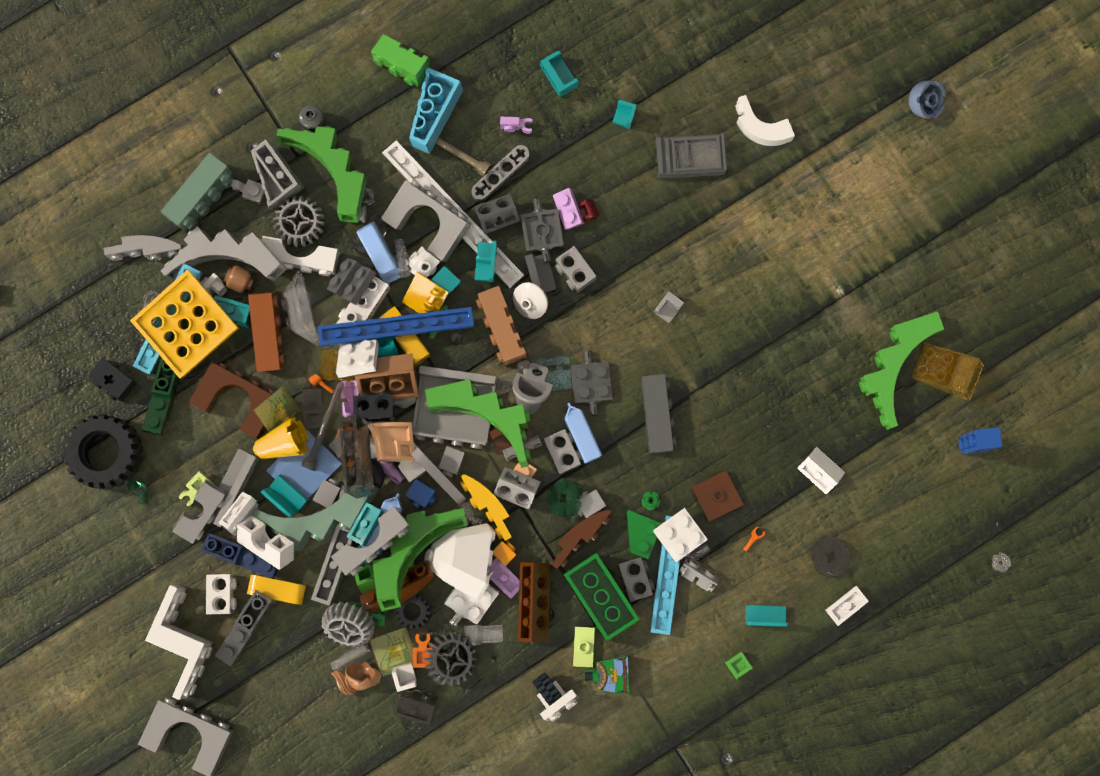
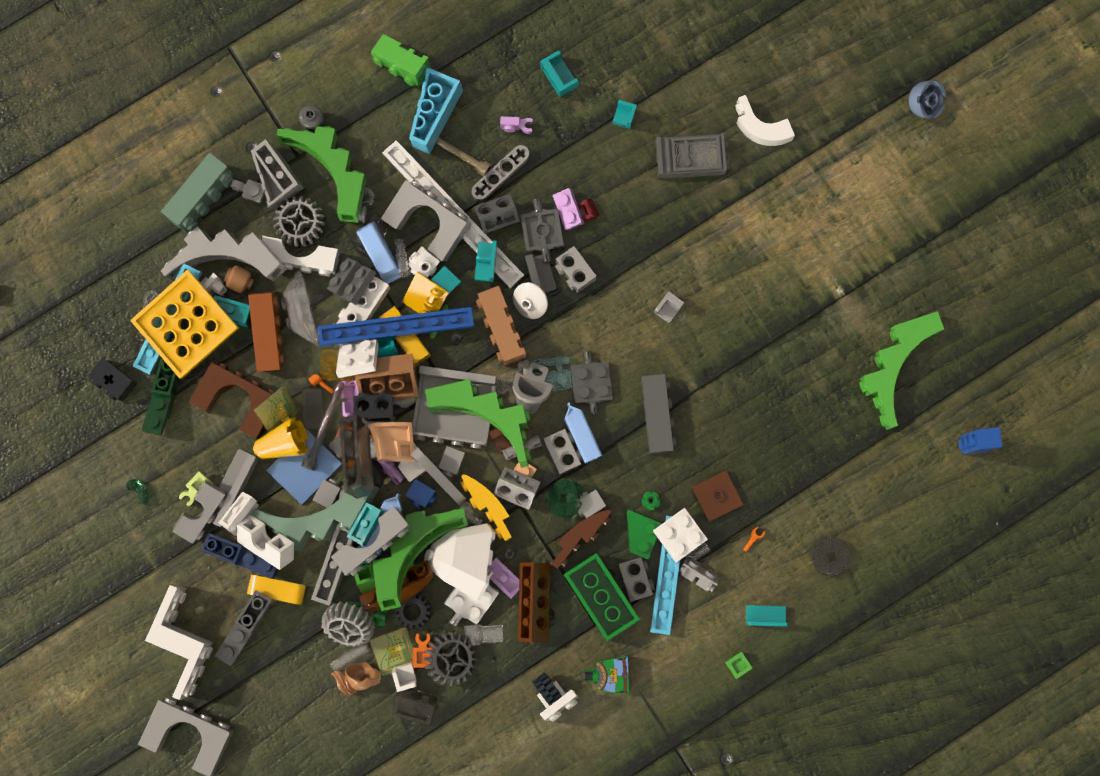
(79, 445): black tyre -> none
(151, 247): light grey slope -> none
(214, 594): white brick -> none
(285, 496): teal panel -> none
(504, 552): light orange plate -> none
(583, 647): yellowish green plate -> none
(821, 470): white panel -> none
(846, 605): white plate -> none
(948, 370): clear yellow slope -> none
(1001, 567): clear plate -> none

